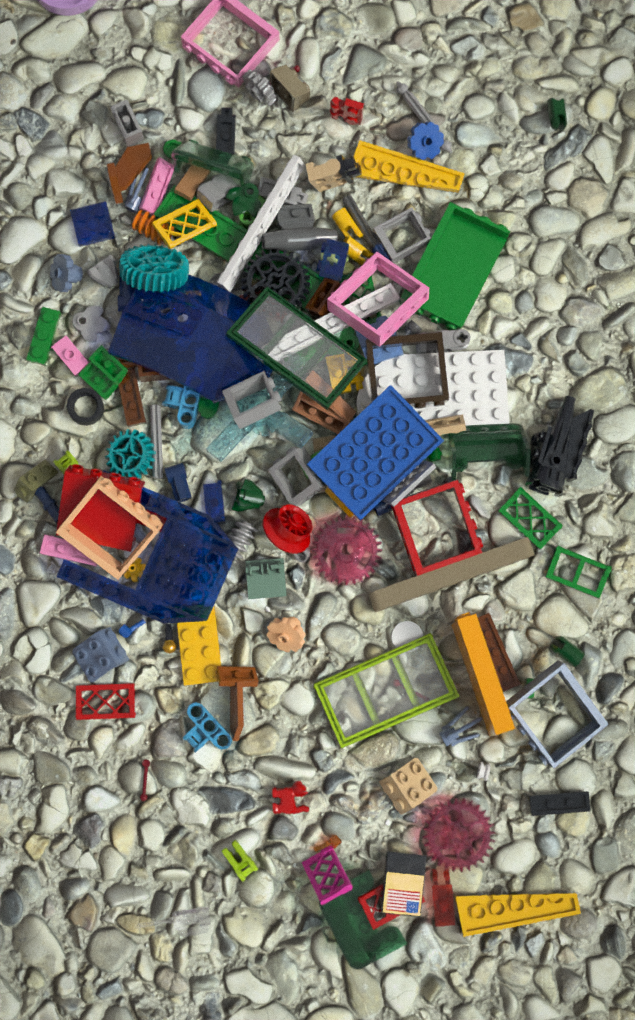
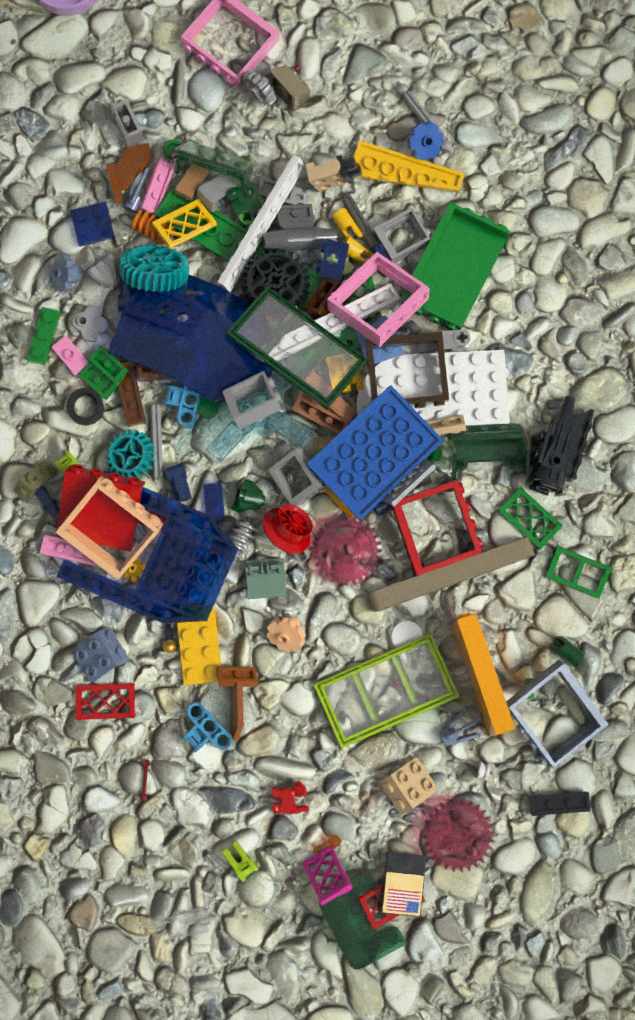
(125, 631): blue hand -> none
(226, 131): black hinge -> none
(350, 110): red plate -> none
(442, 900): clear red hinge -> none
(497, 912): yellow wing -> none
(499, 656): reddish brown plate -> none
(557, 114): dark green piece -> none

